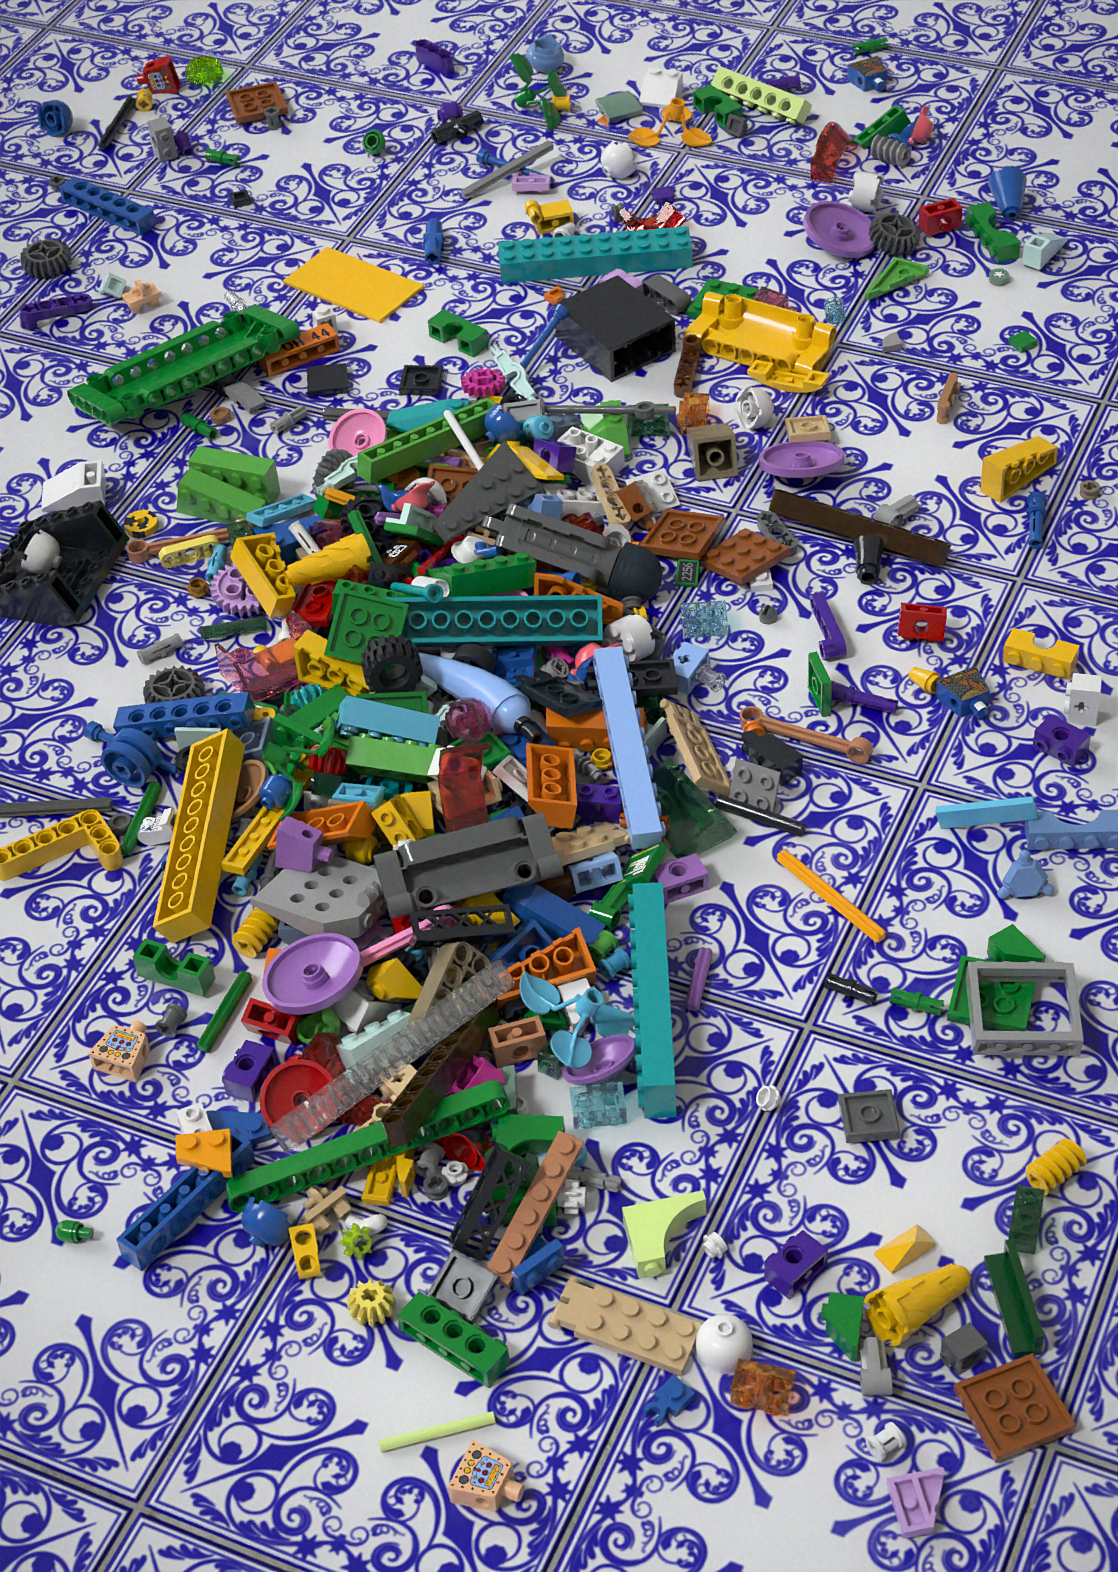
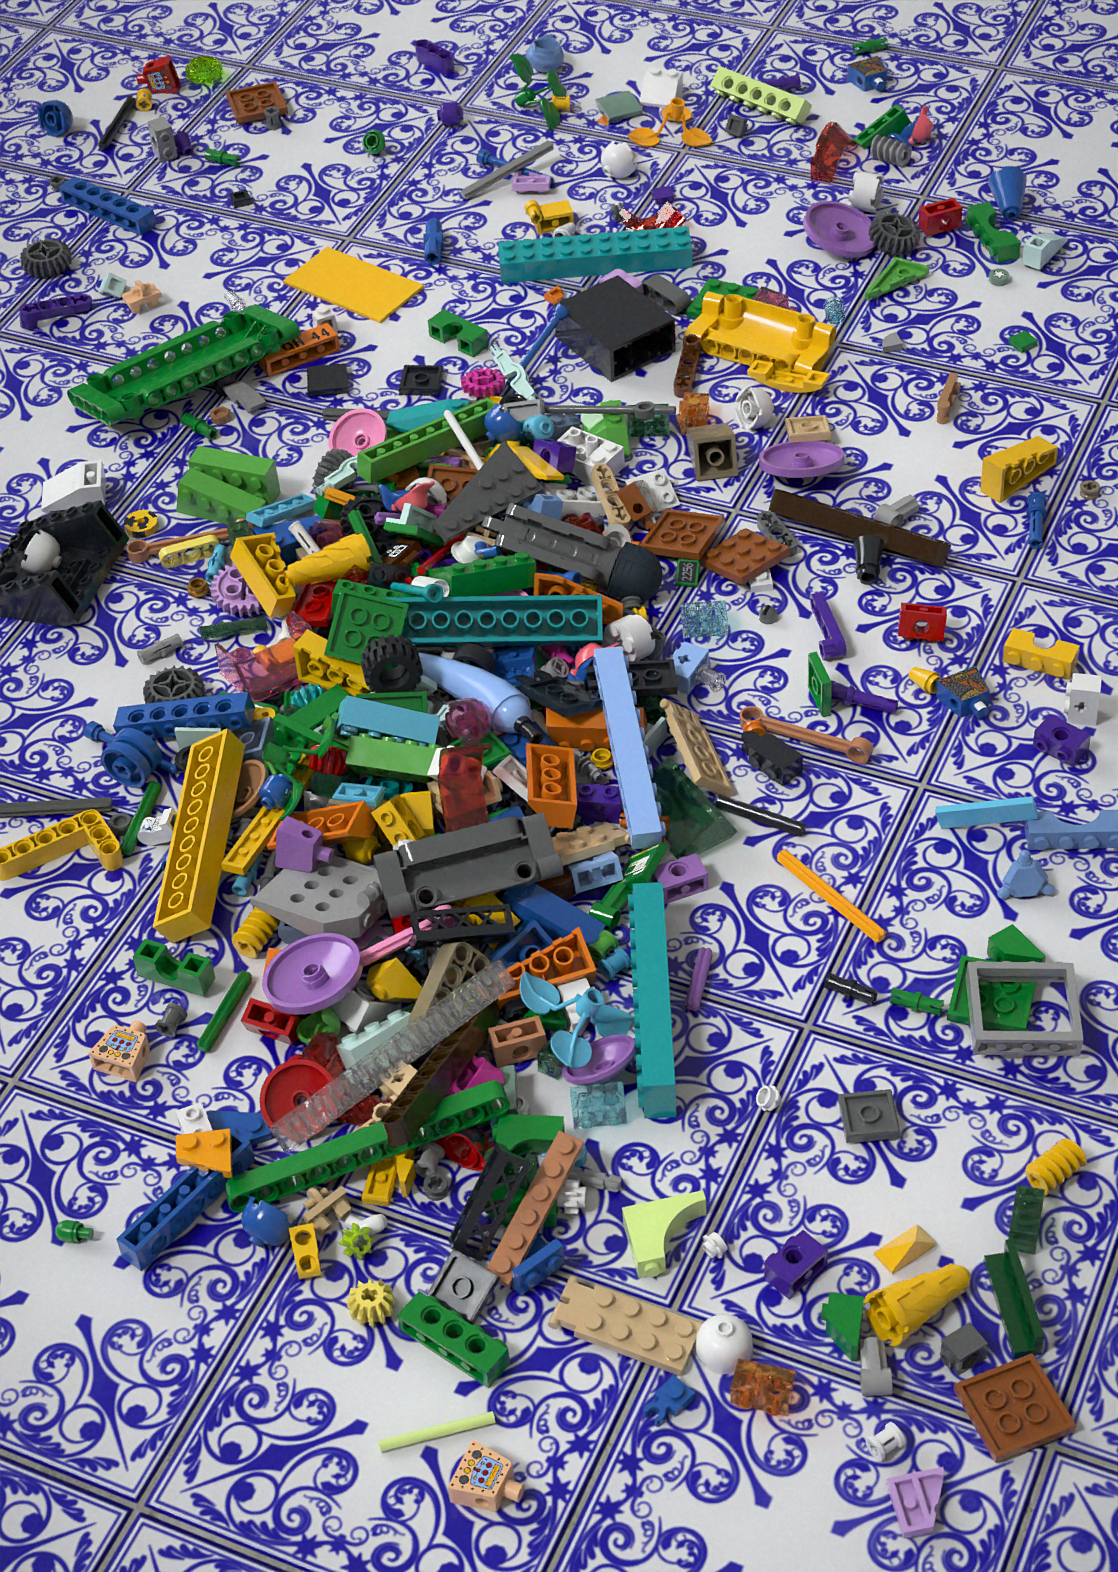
(249, 1070): dark purple brick -> none
(288, 419): light grey axle -> none
(455, 1178): white plate -> none
(457, 127): black piece -> none
(713, 100): green arch -> none
(755, 785): light grey hinge -> none

